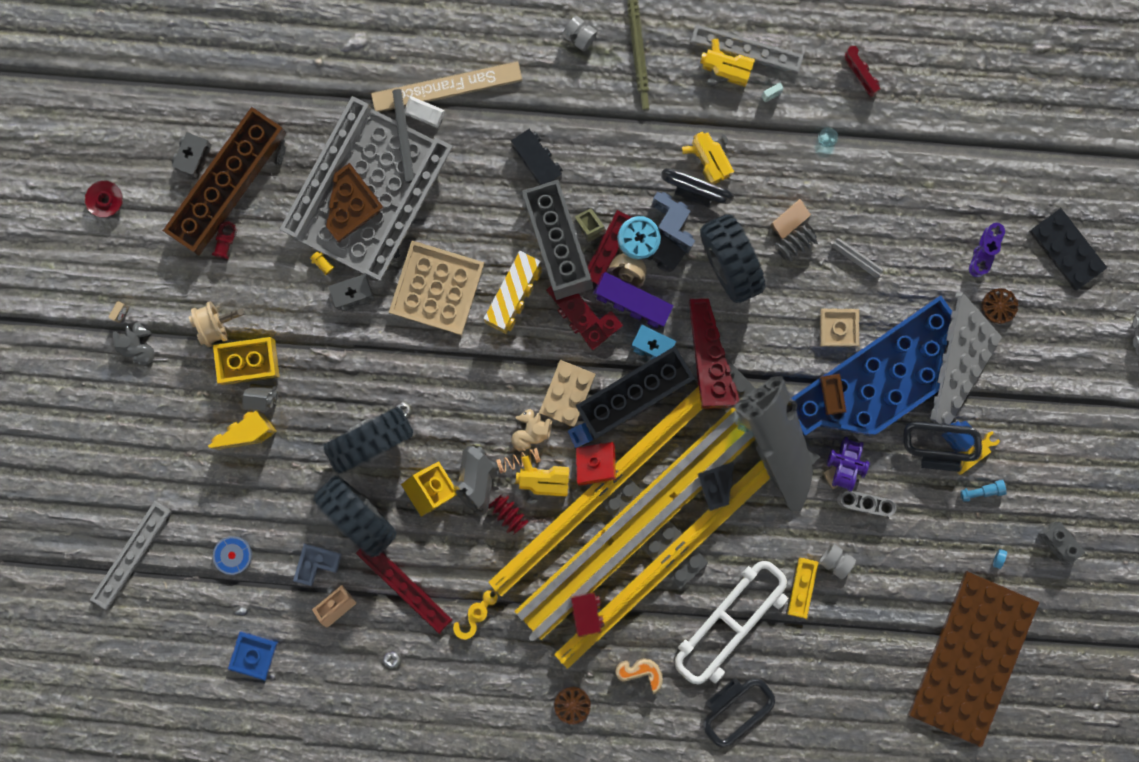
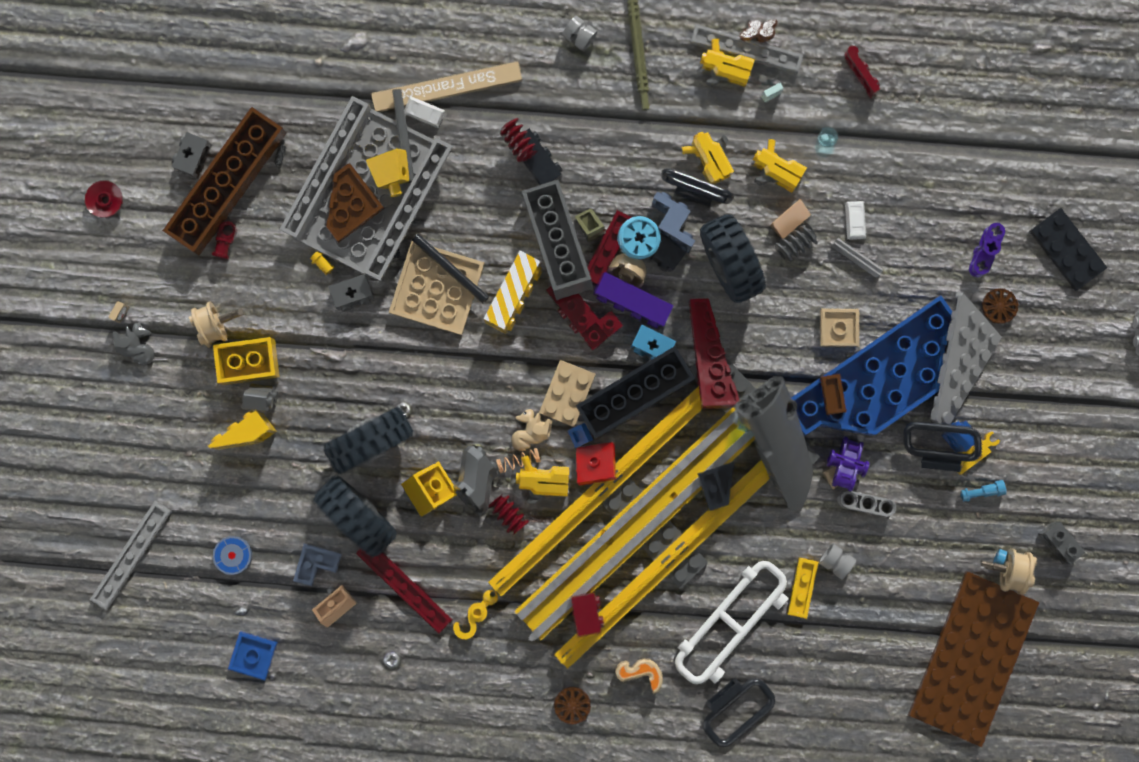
(390, 170): none -> yellow torso
(450, 268): none -> black piece
(517, 141): none -> dark red piece
(760, 31): none -> animal
(777, 170): none -> yellow piece
(855, 220): none -> white tile
(1015, 572): none -> tan wheel

